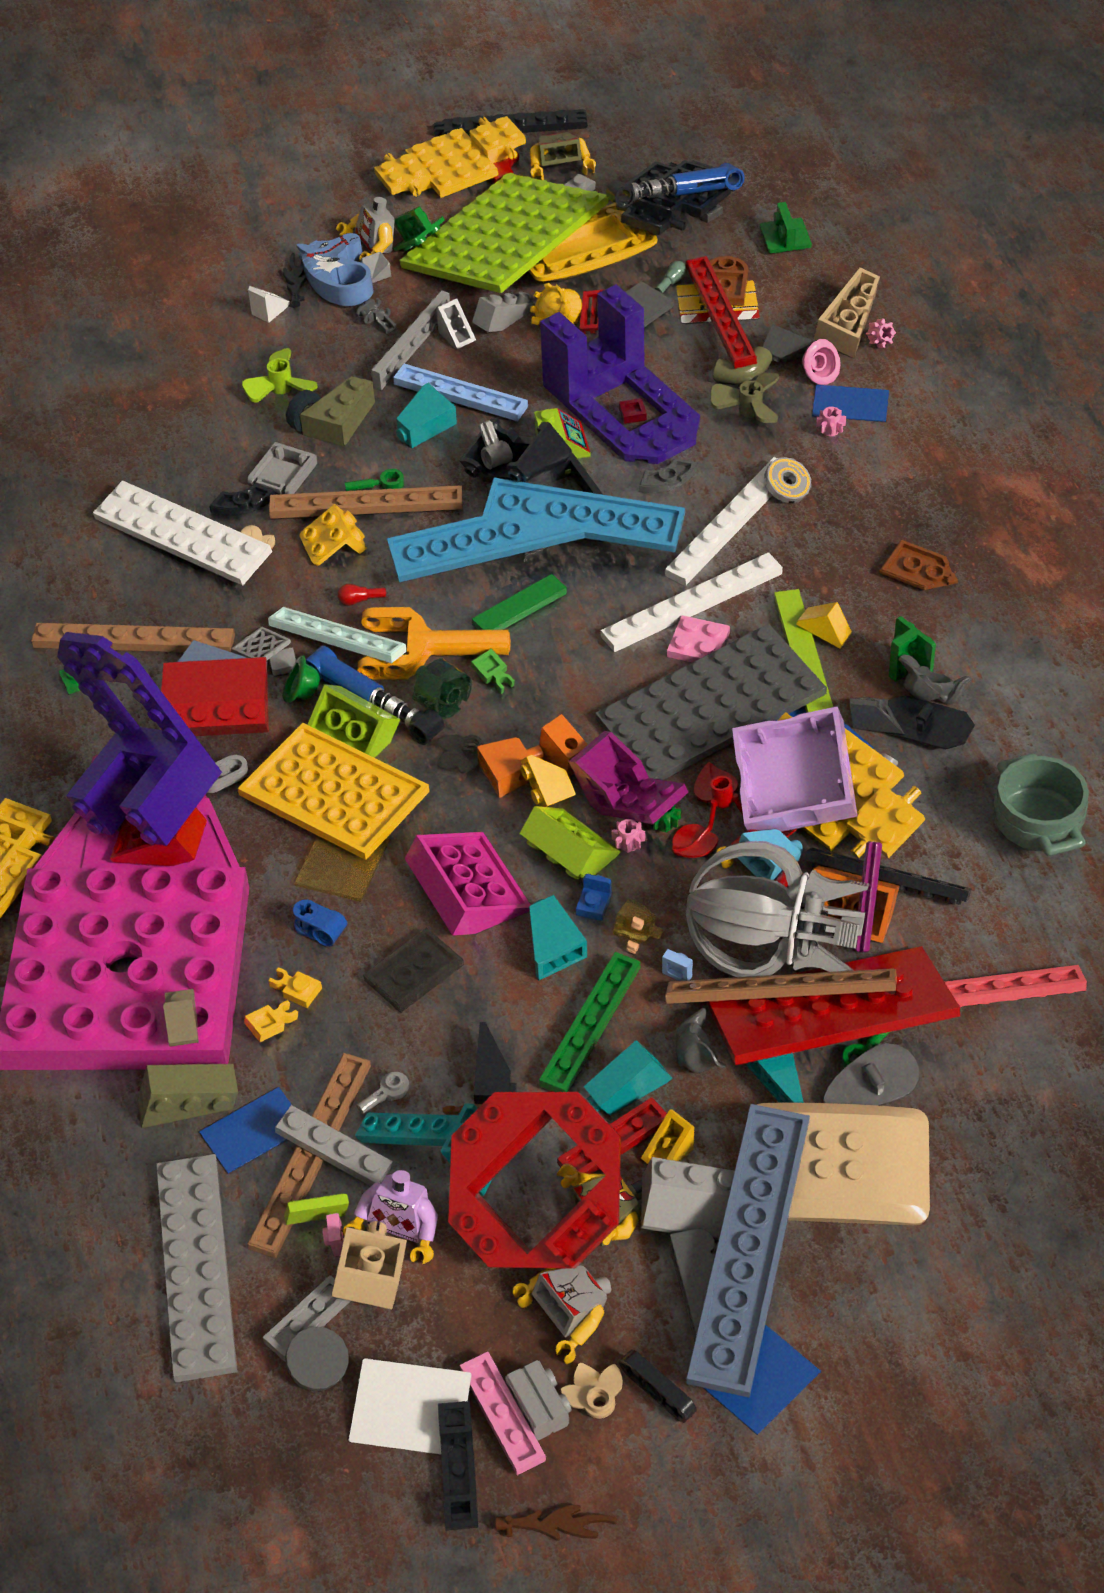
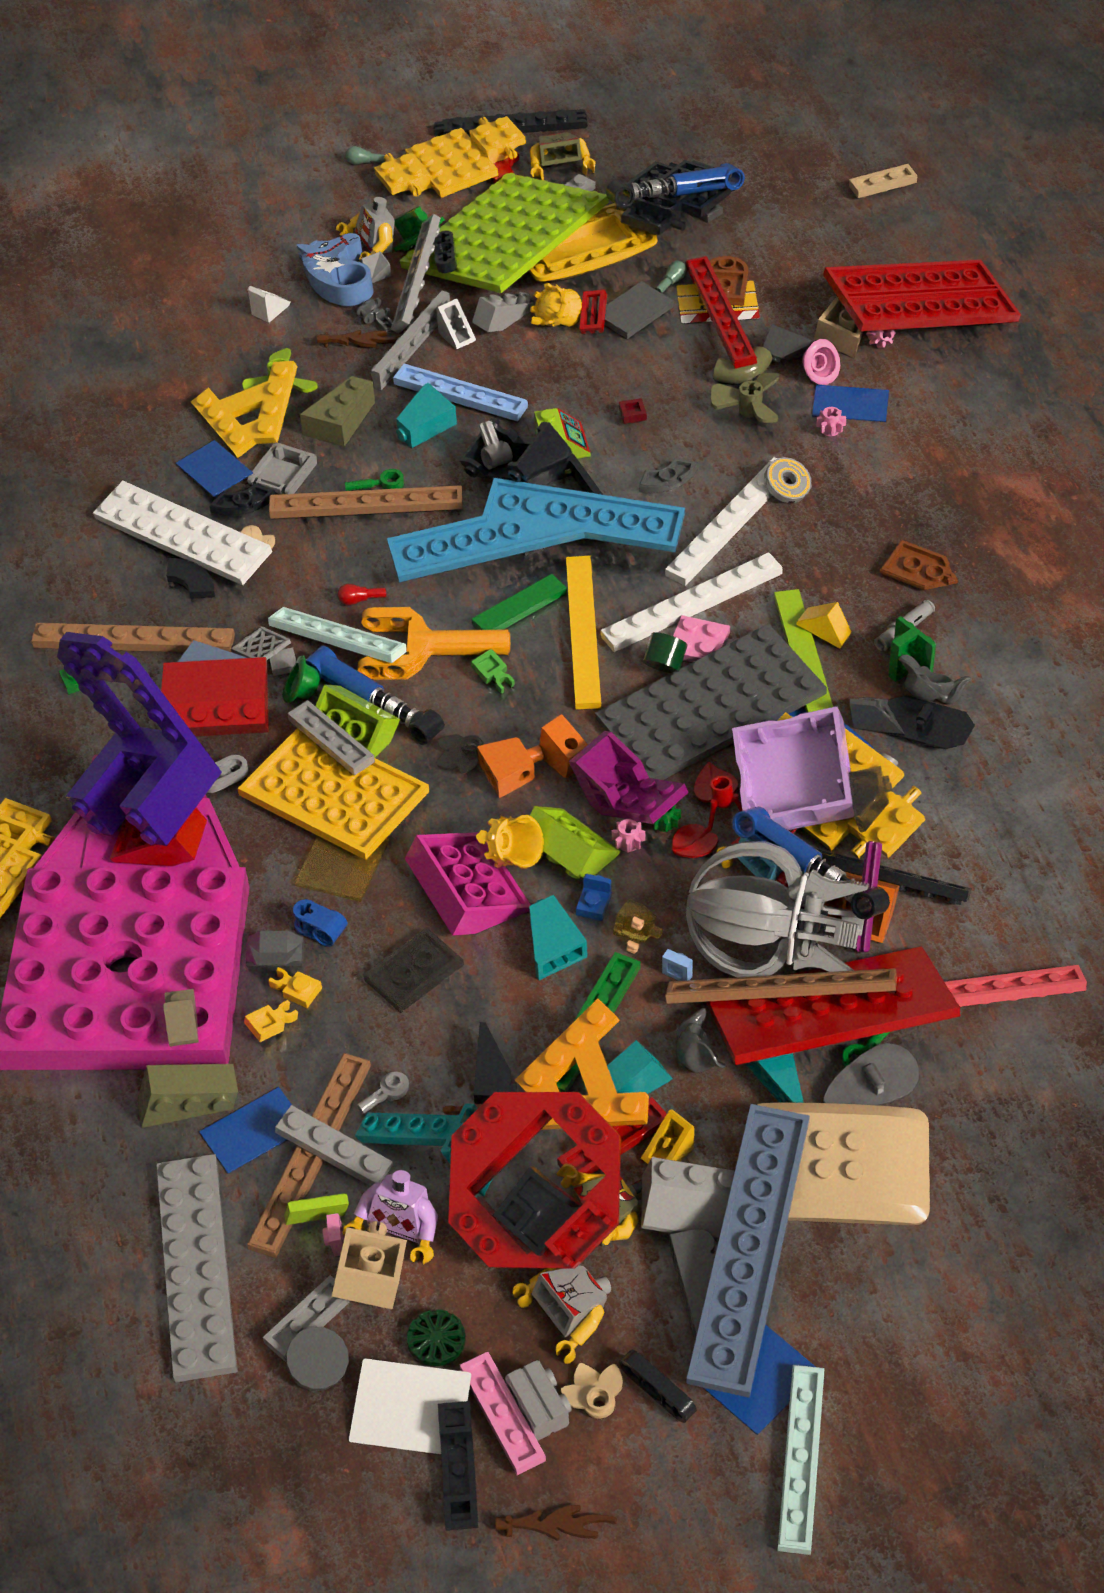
(191, 576): none -> black tile
(214, 468): none -> blue piece
(269, 396): none -> yellow plate
(274, 949): none -> dark grey slope
(296, 280): black piece -> none
(297, 405): black bush -> none
(330, 533): yellow bracket -> none
(331, 737): none -> light grey plate
(357, 155): none -> sand green piece
(366, 339): none -> reddish brown piece
(414, 279): none -> light grey plate
(436, 1338): none -> dark green wheel
(441, 687): clear green brick -> none
(445, 252): none -> black beam
(513, 841): none -> yellow hair
(536, 1209): none -> black plate
(547, 780): yellow slope -> none
(581, 1046): none -> light orange plate
(583, 633): none -> yellow tile
(584, 370): dark purple bracket -> none
(665, 652): none -> dark green piece
(784, 232): green bracket -> none
(801, 1460): none -> light aqua tile
(808, 858): none -> piece
(869, 795): none -> clear smoke slope
(883, 181): none -> tan plate
(915, 616): none -> light grey pin
(921, 295): none -> red plate
(1041, 804): sand green piece -> none

